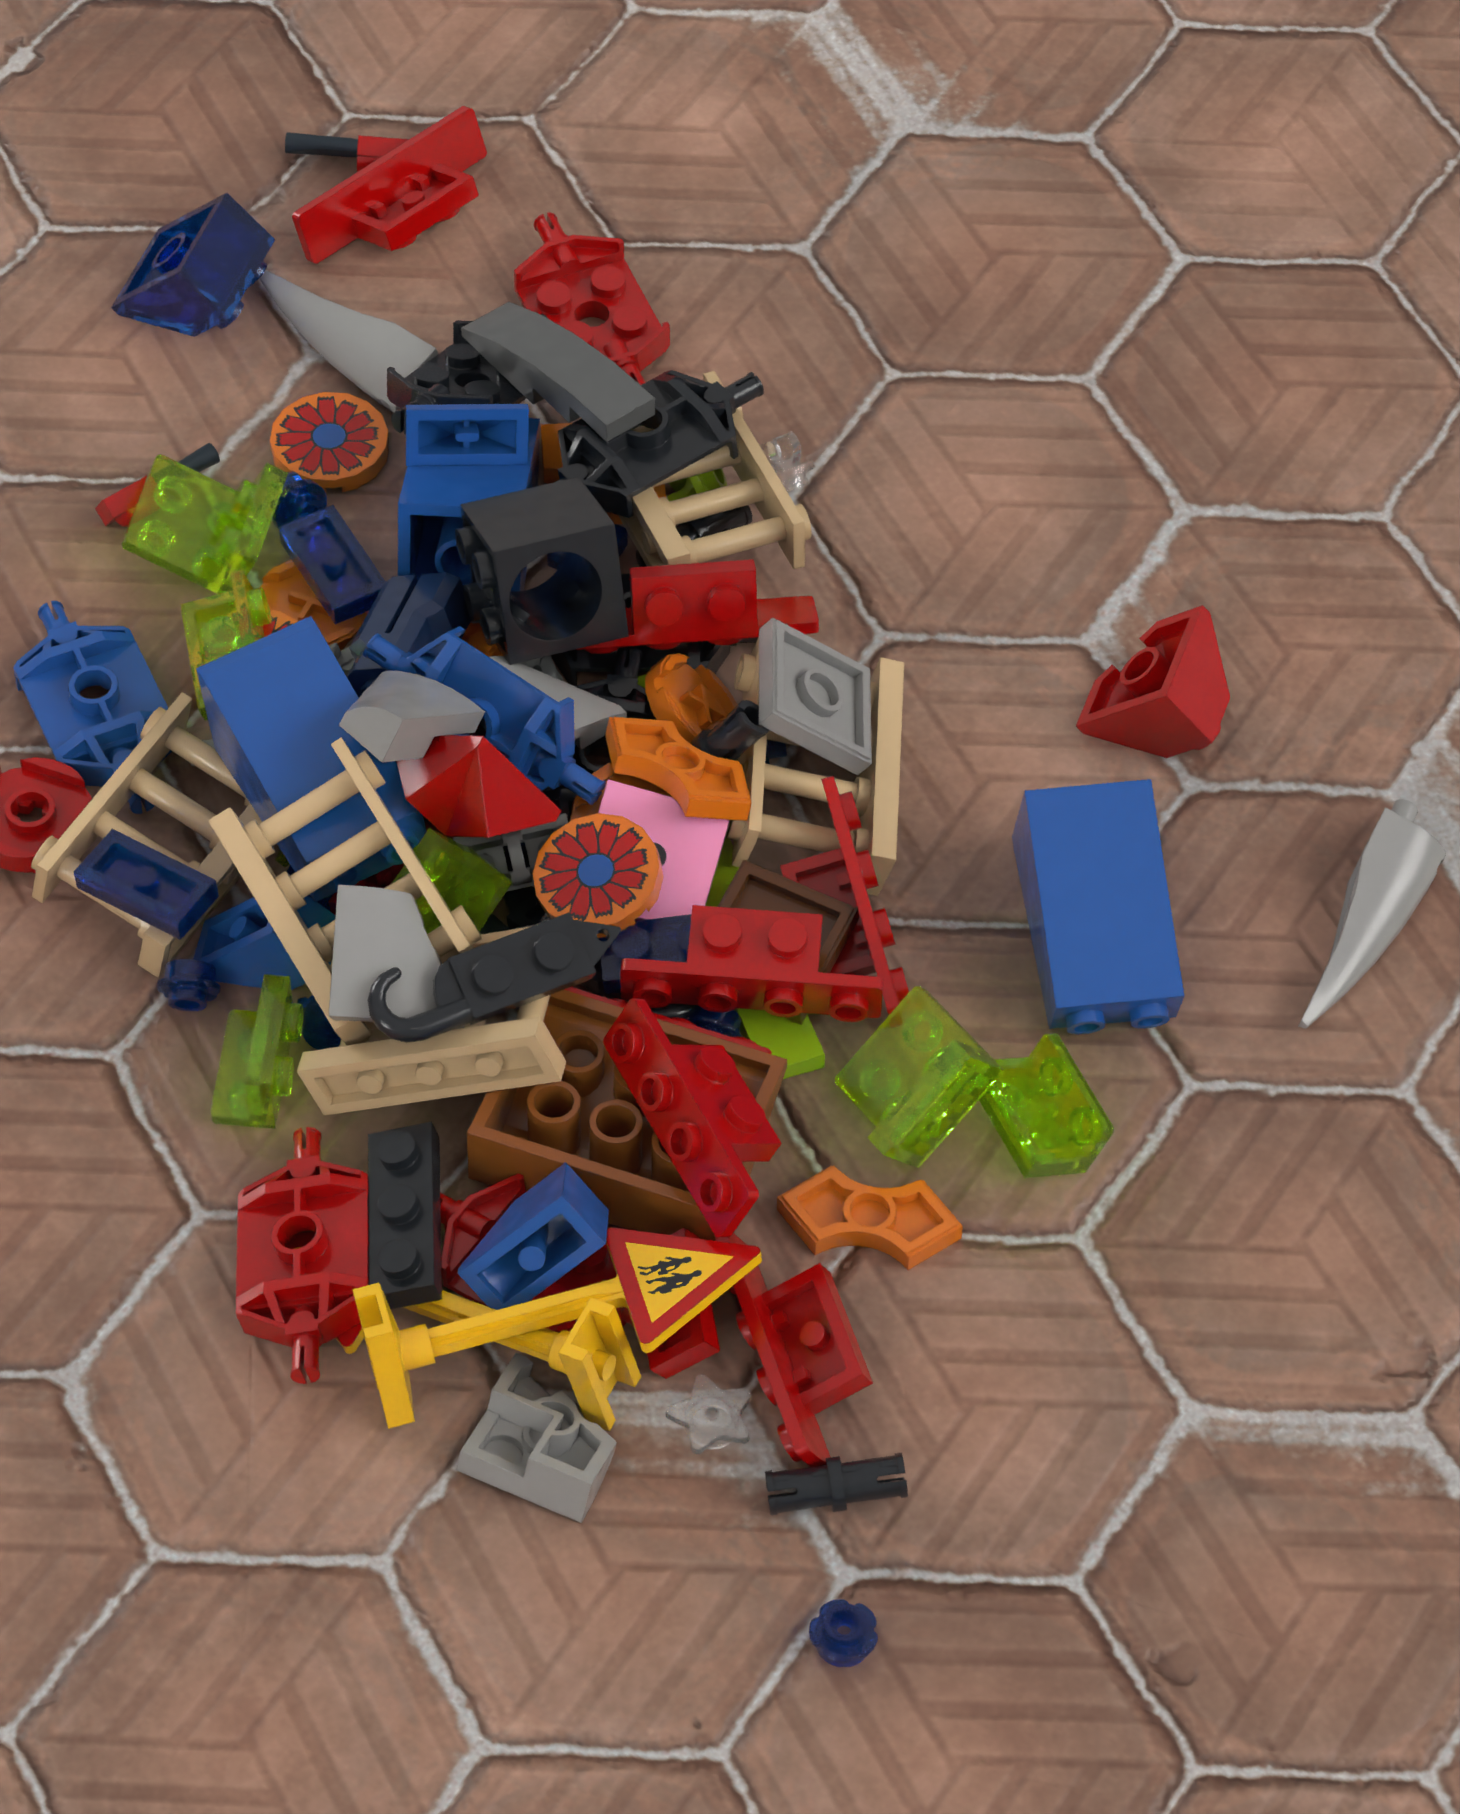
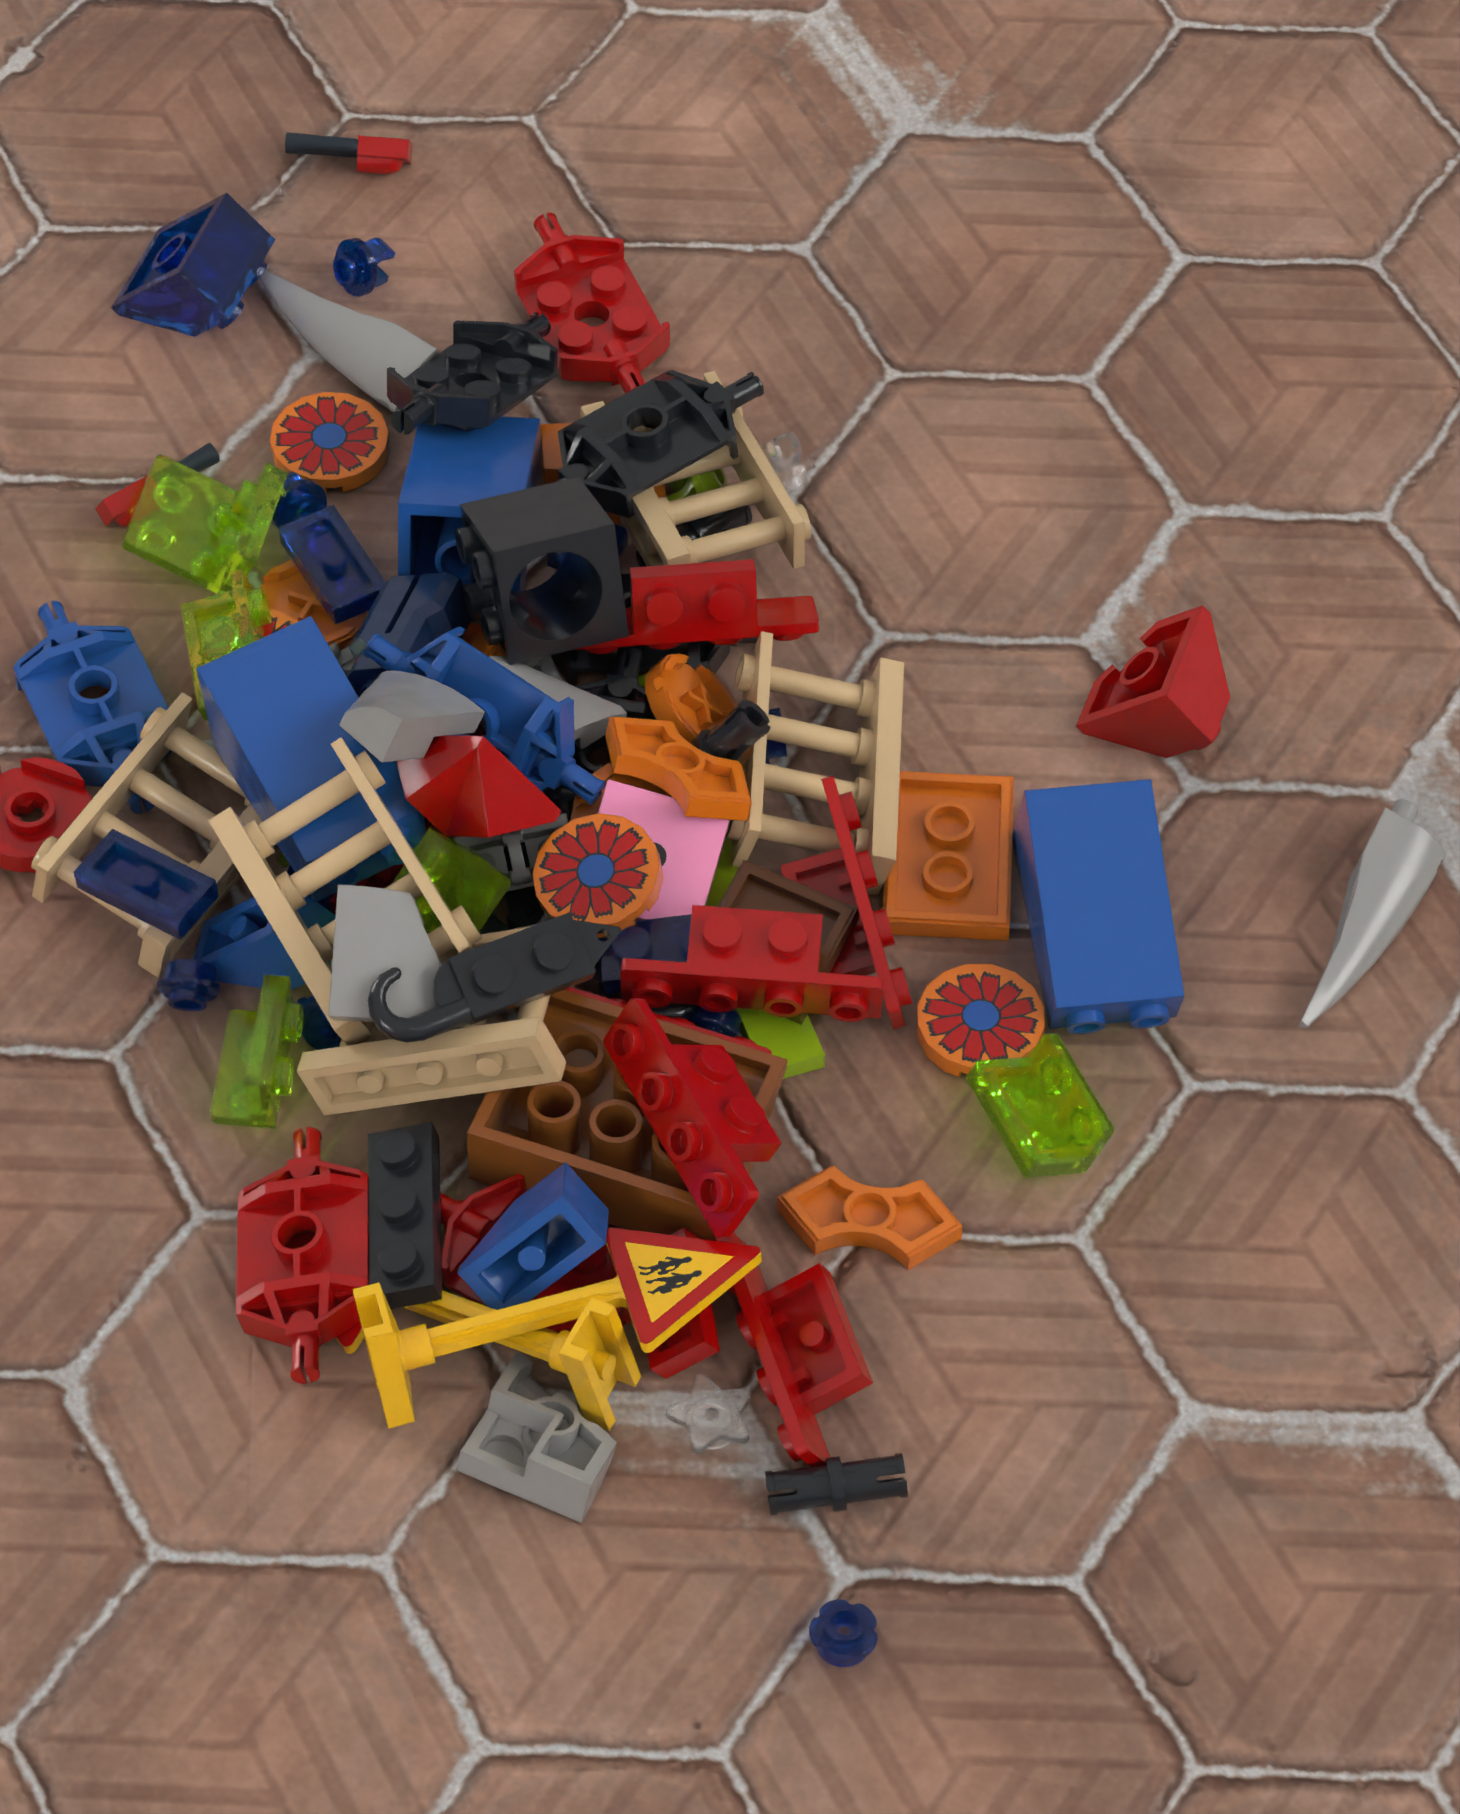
(357, 265): none -> clear blue plate
(398, 192): red bracket -> none
(467, 434): blue slope -> none
(561, 368): dark grey slope -> none
(814, 696): light grey tile -> none
(917, 1078): clear neon green bracket -> none
(952, 857): none -> orange tile
(978, 1016): none -> tile

